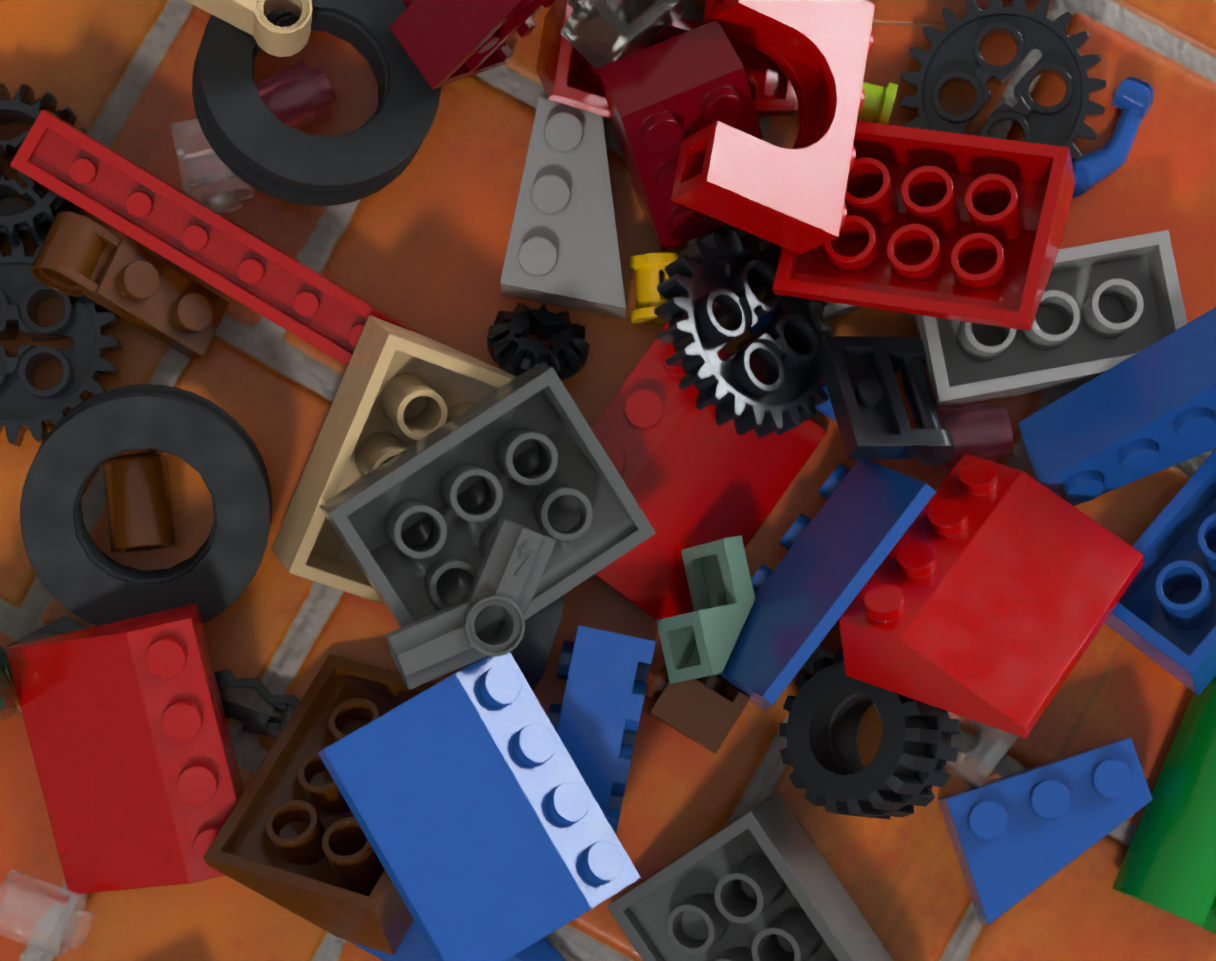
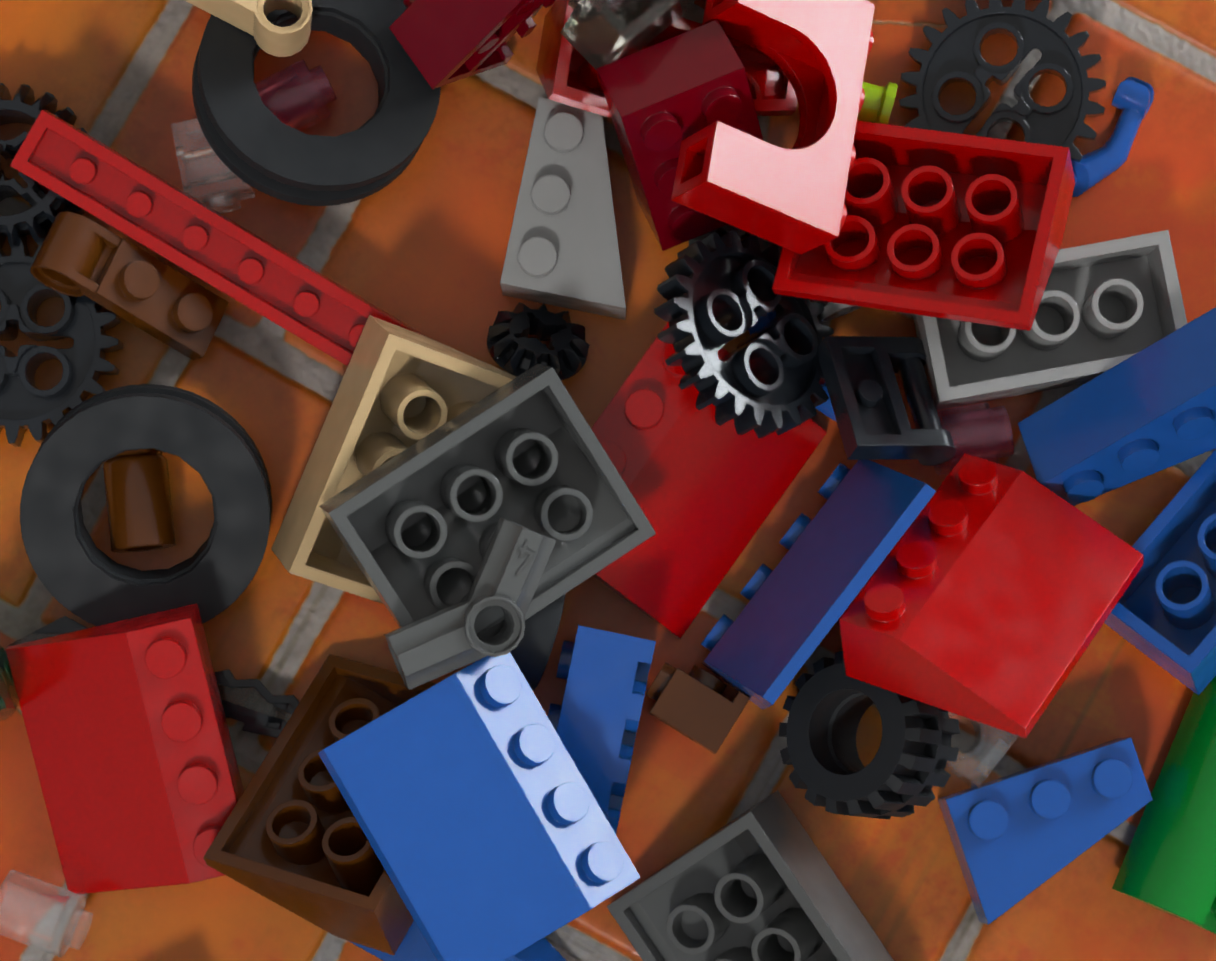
(649, 274): yellow bush -> none
(721, 597): sand green slope -> none

